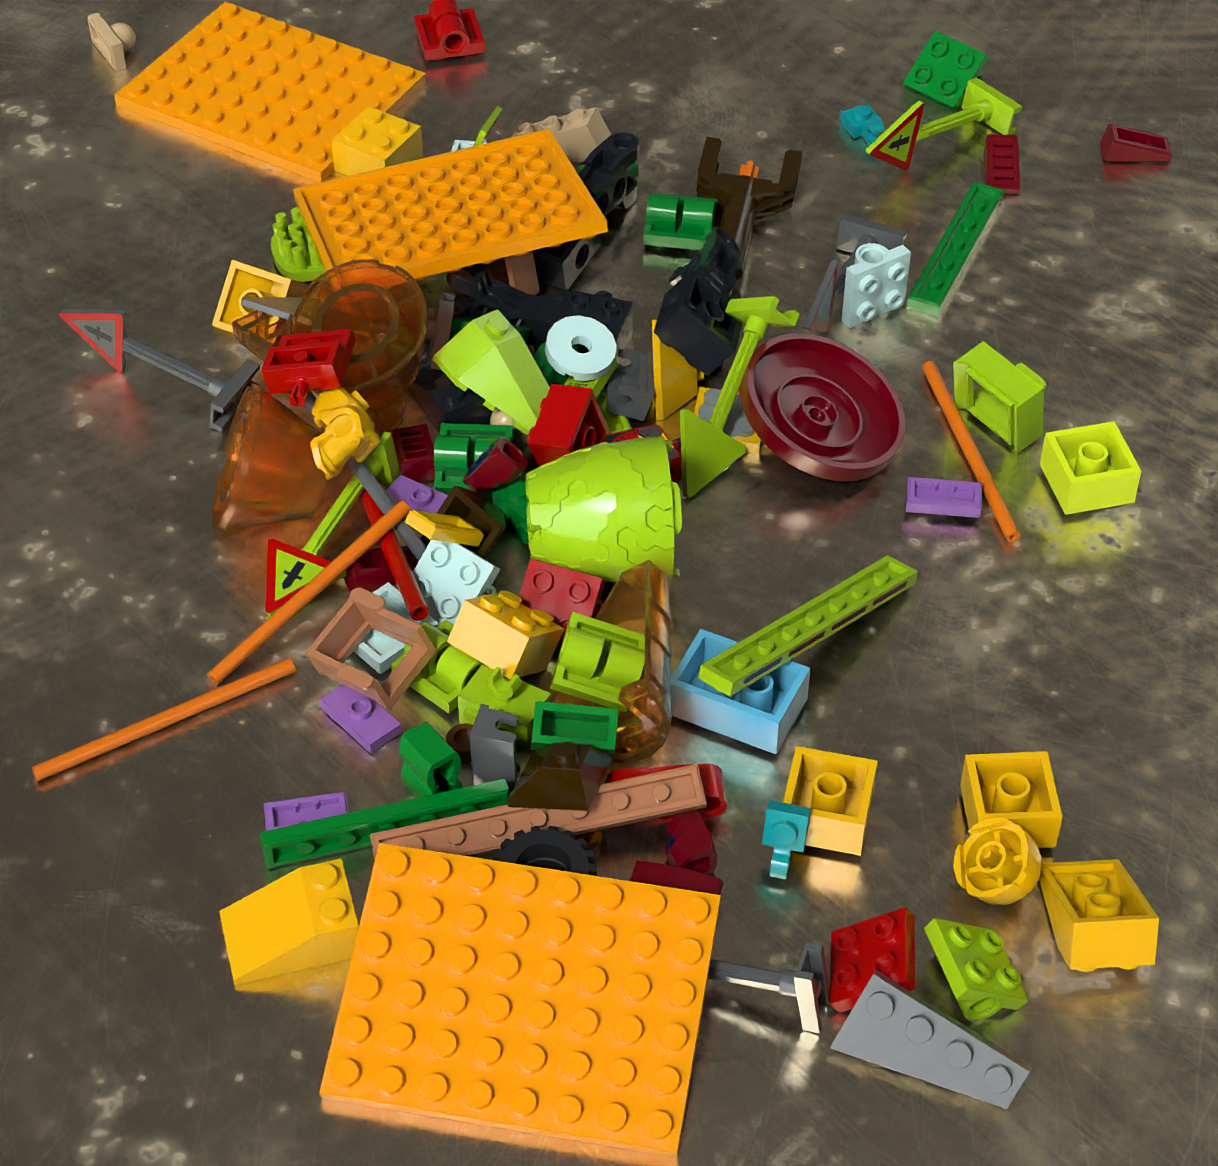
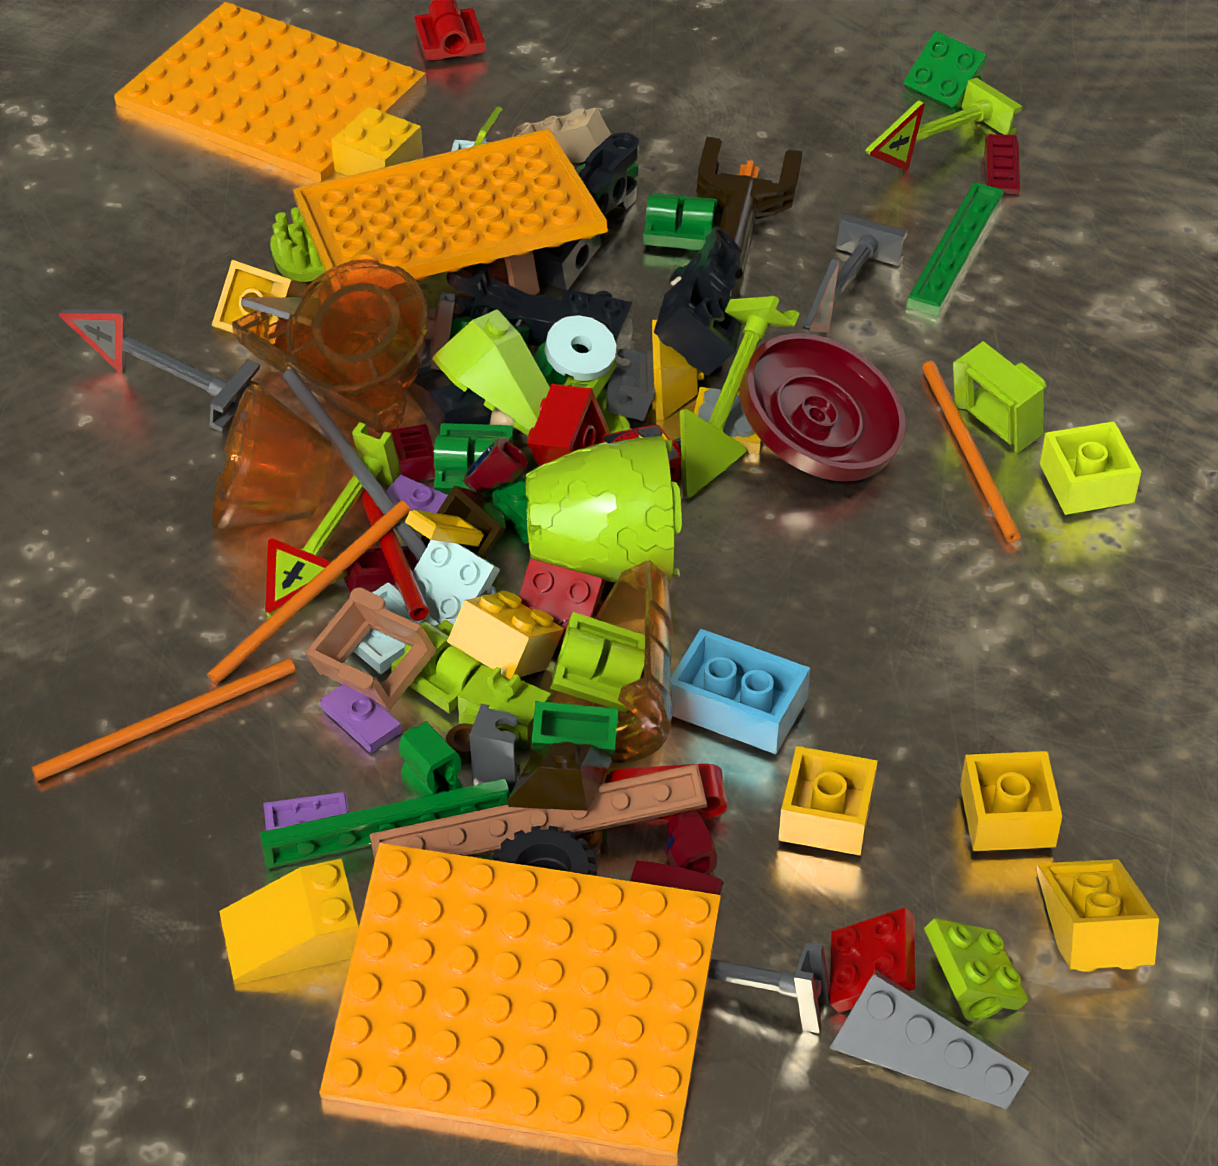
(111, 40): tan tile -> none
(308, 363): red plate -> none
(347, 430): yellow head -> none
(785, 831): teal plate -> none
(806, 626): lime plate -> none
(862, 122): teal plate -> none
(875, 282): light aqua plate -> none
(943, 497): medium lavender plate -> none
(998, 862): yellow cylinder -> none
(1133, 145): dark red slope -> none

